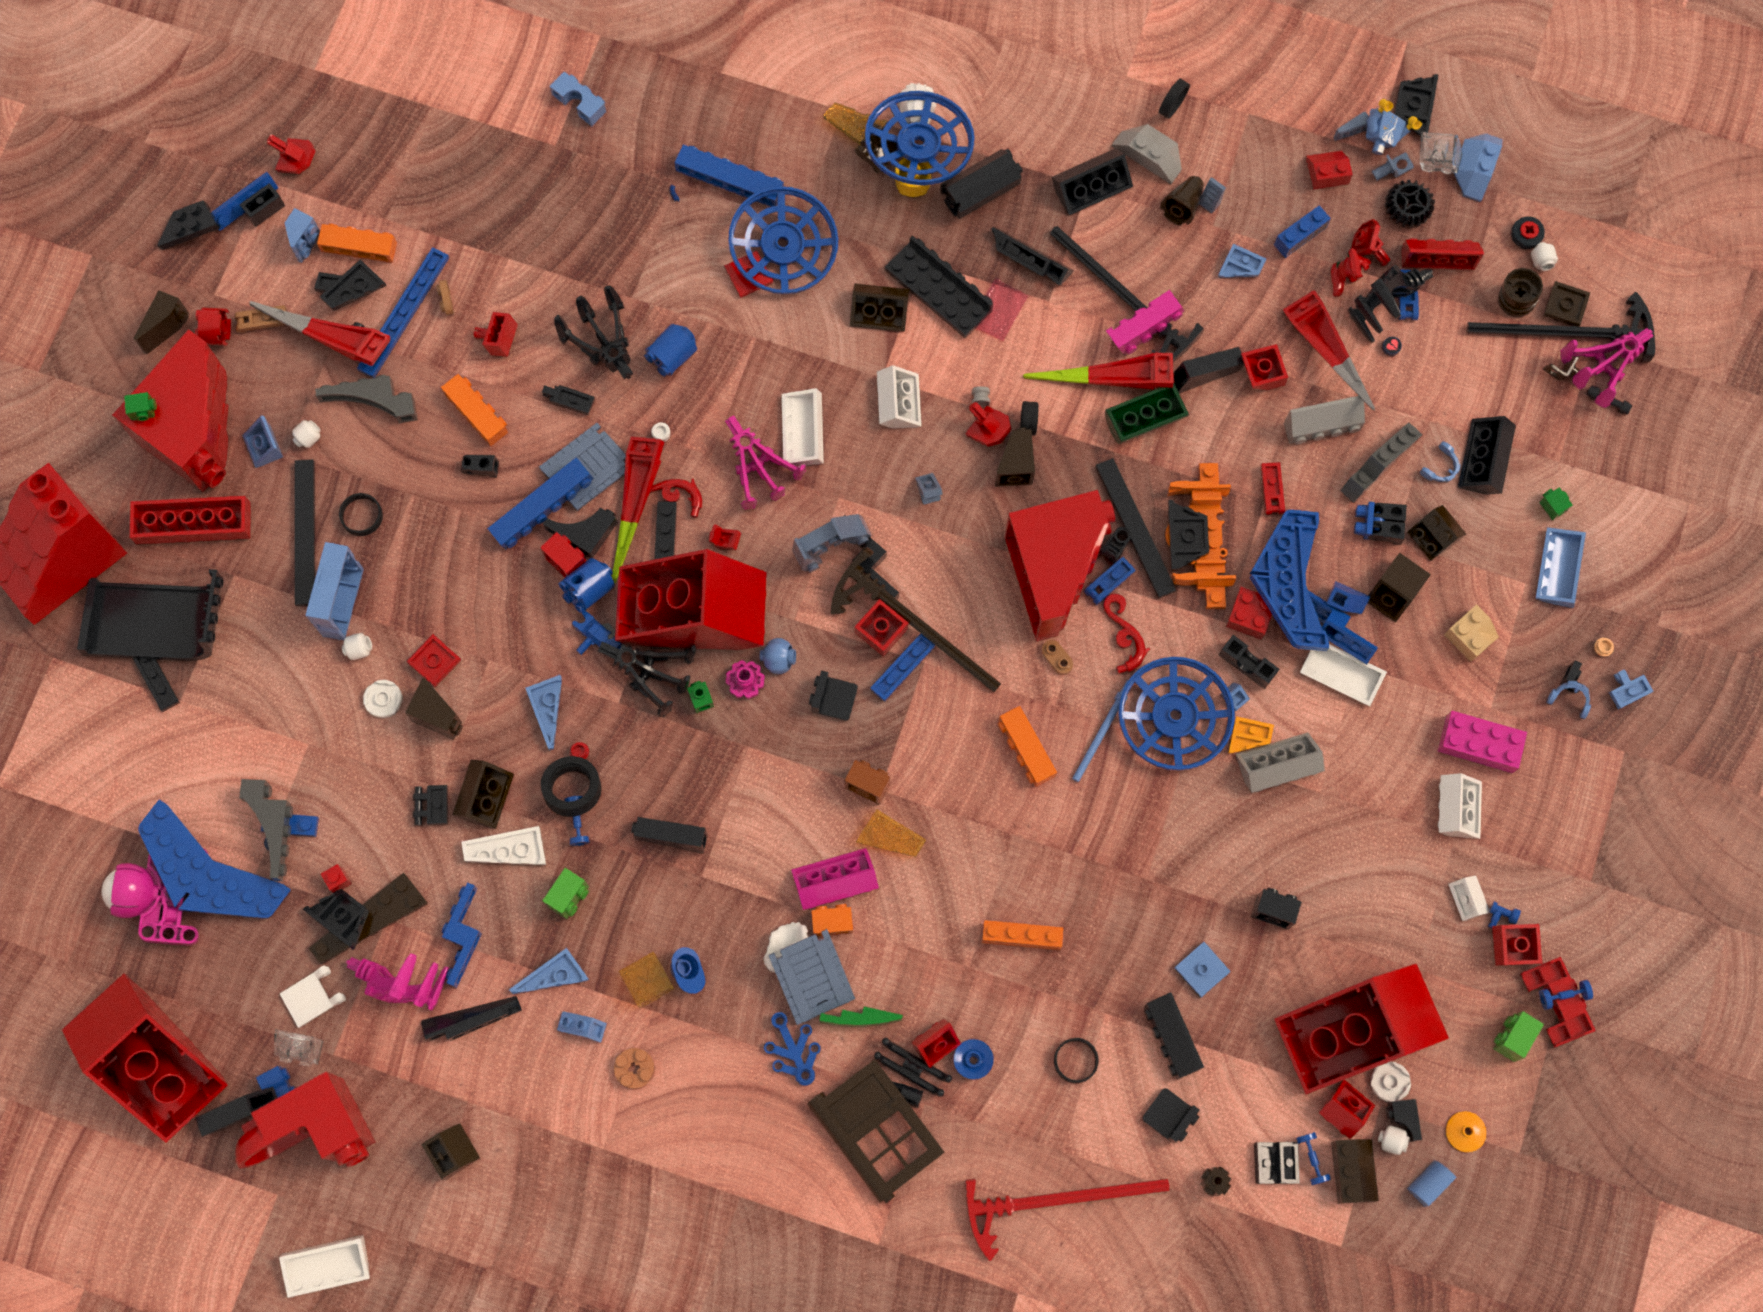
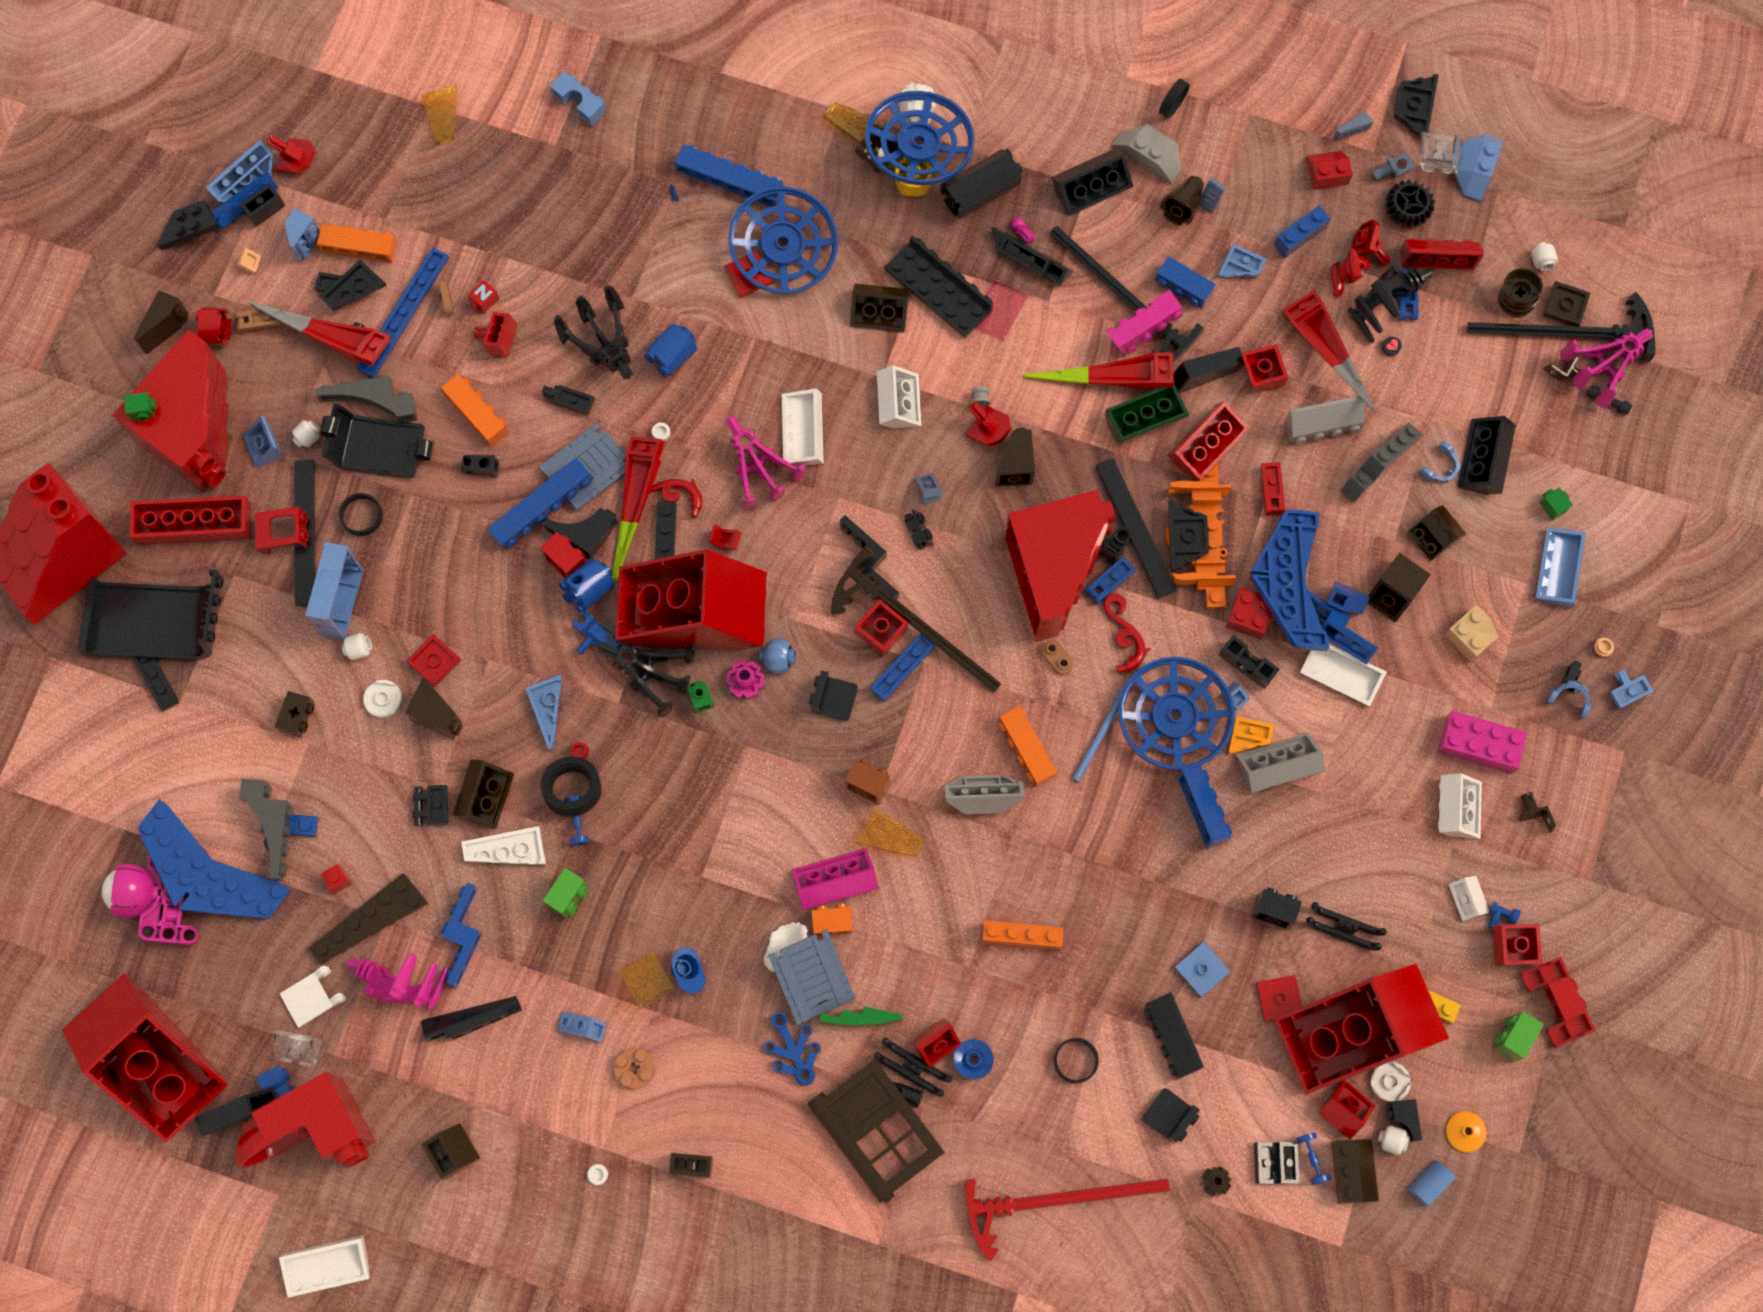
(241, 172): none -> medium blue wedge
(248, 260): none -> light nougat plate
(263, 538): none -> red window
(292, 705): none -> dark brown brick
(340, 916): black wing -> none
(373, 444): none -> black panel
(441, 113): none -> clear yellow wing
(483, 297): none -> red brick
(556, 972): medium blue wing -> none
(597, 1174): none -> white tile
(670, 834): black slope -> none
(691, 1165): none -> dark brown brick
(837, 531): sand blue wedge -> none
(916, 522): none -> black hinge
(984, 794): none -> light grey wedge
(1022, 230): none -> dark pink axle
(1029, 416): black tyre -> none
(1185, 282): none -> blue brick
(1204, 806): none -> blue slope
(1208, 441): none -> red slope
(1278, 997): none -> red plate
(1345, 928): none -> black piece
(1382, 522): black hips -> none
(1386, 128): medium blue torso -> none
(1446, 1008): none -> yellow plate
(1528, 239): black wheel -> none
(1534, 811): none -> dark brown bracket
(1585, 990): blue wheel -> none

